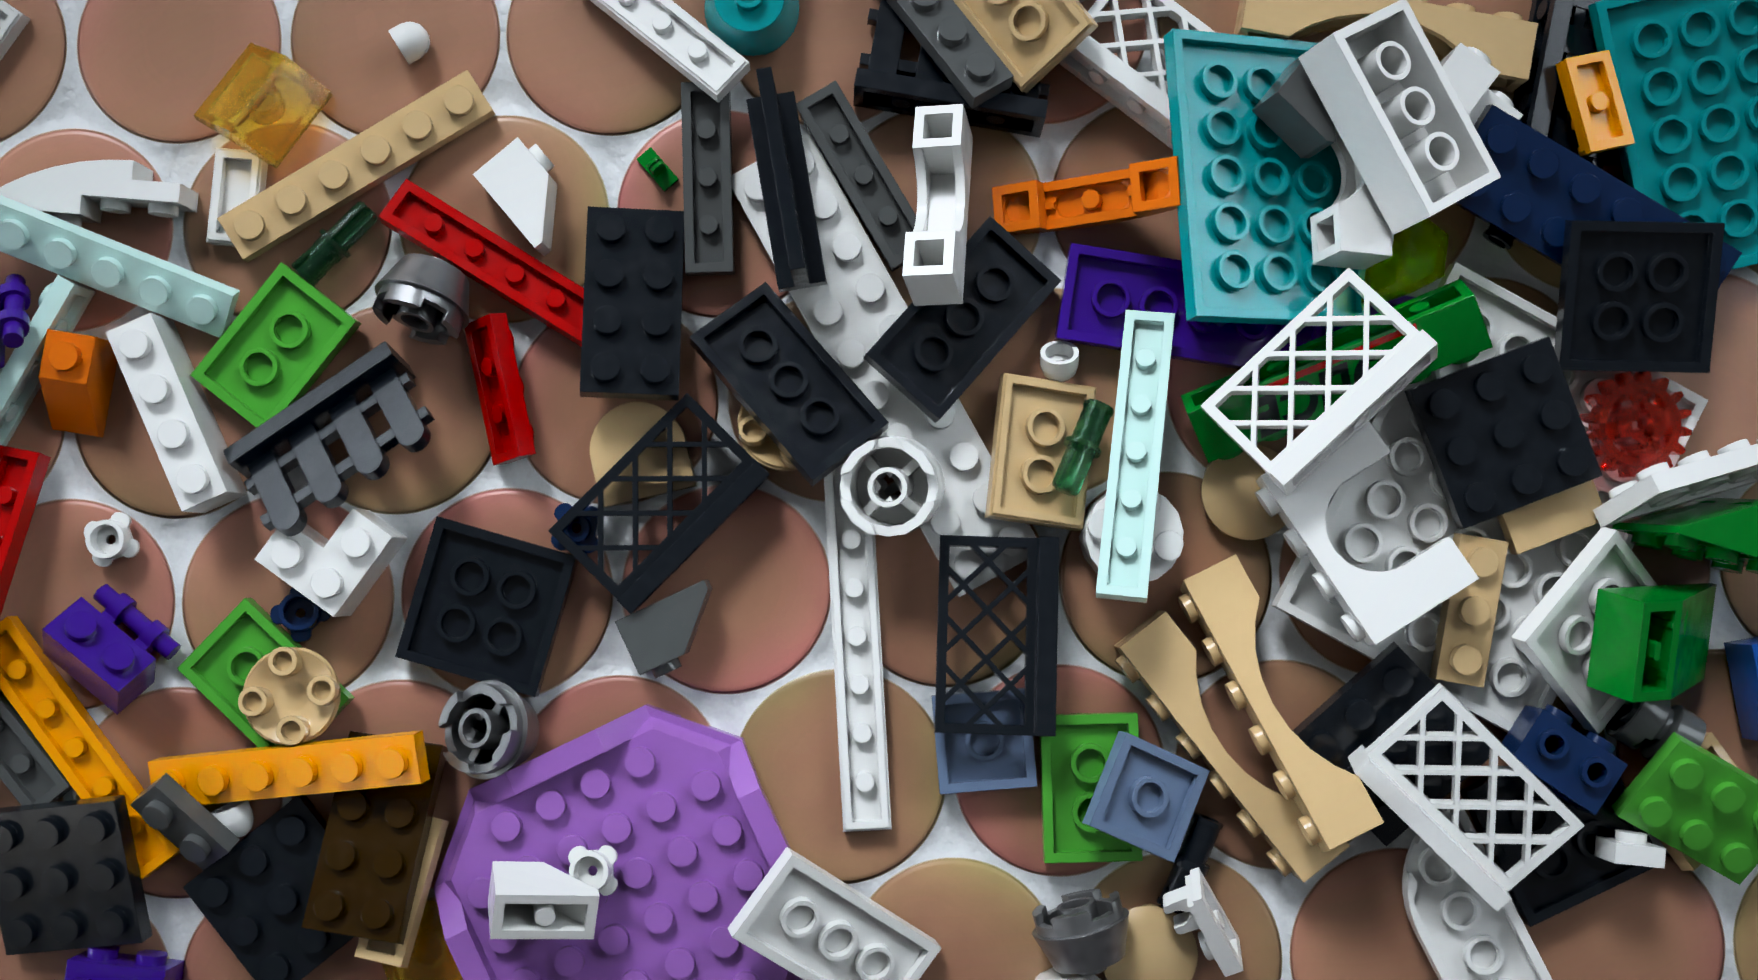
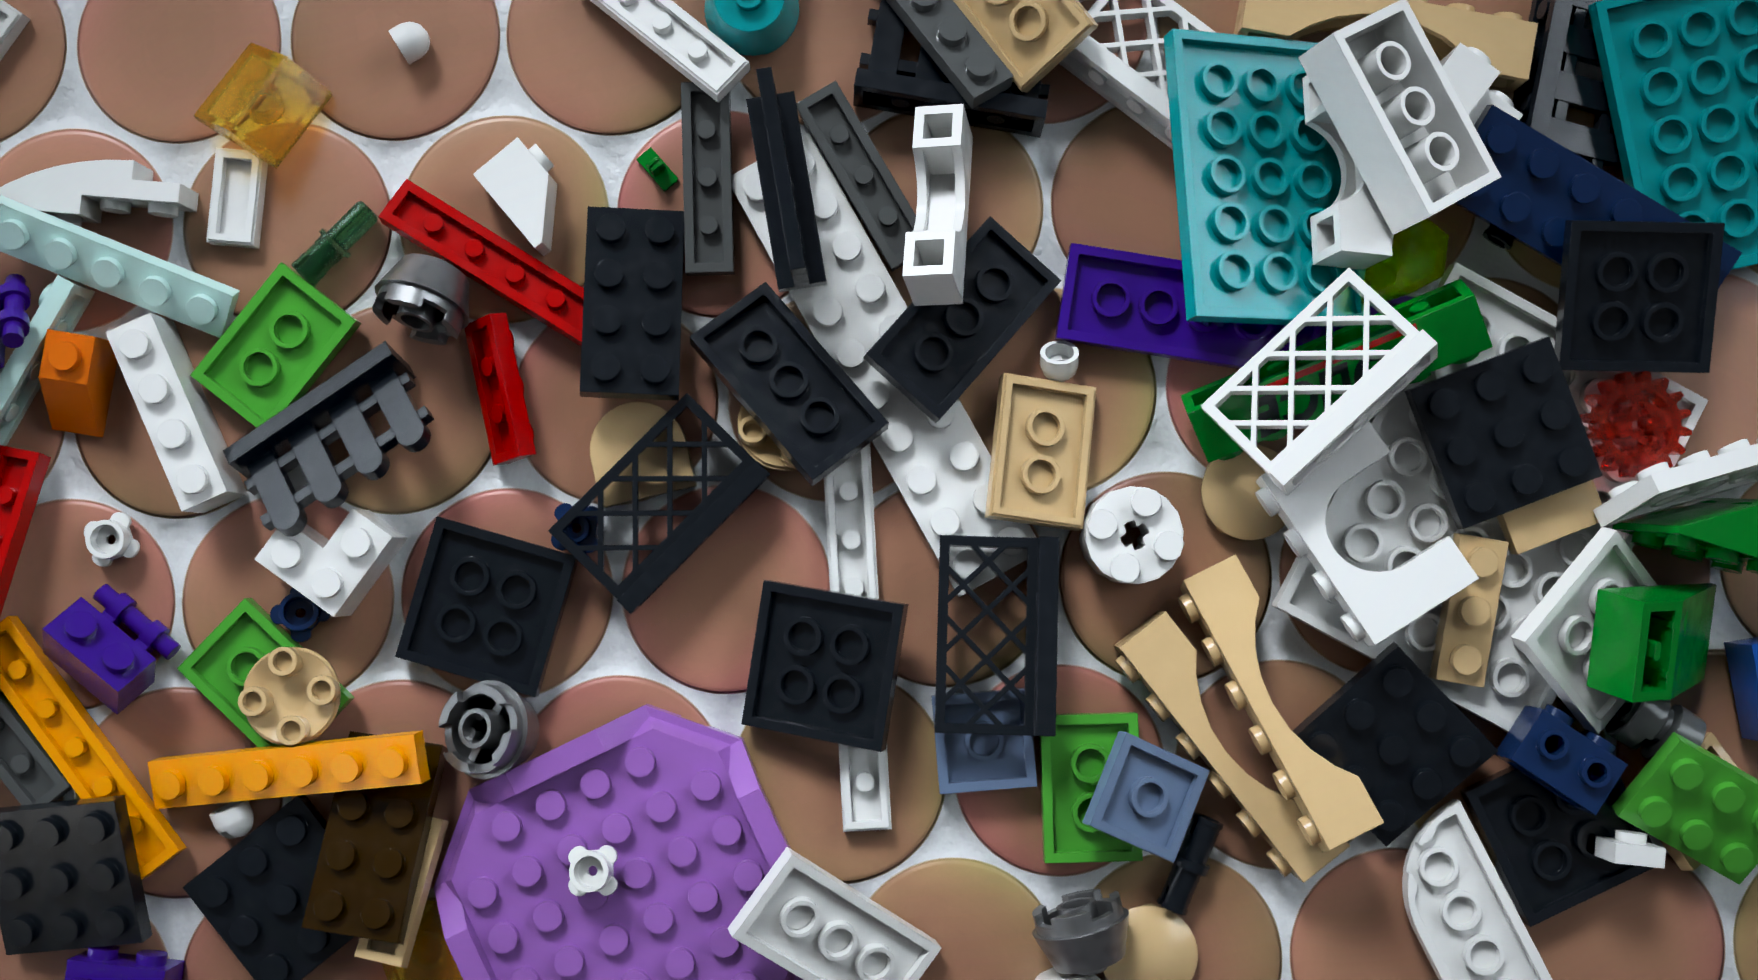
(184, 822): dark grey plate -> none
(356, 166): tan plate -> none
(539, 903): white slope -> none
(664, 629): dark grey slope -> none
(825, 665): none -> black plate
(864, 486): white brick -> none
(1082, 447): clear green axle -> none
(1089, 200): orange slope -> none
(1135, 457): light aqua plate -> none
(1205, 913): white plate -> none
(1297, 113): dark grey slope -> none
(1439, 830): white fence -> none
(1595, 102): light orange plate -> none

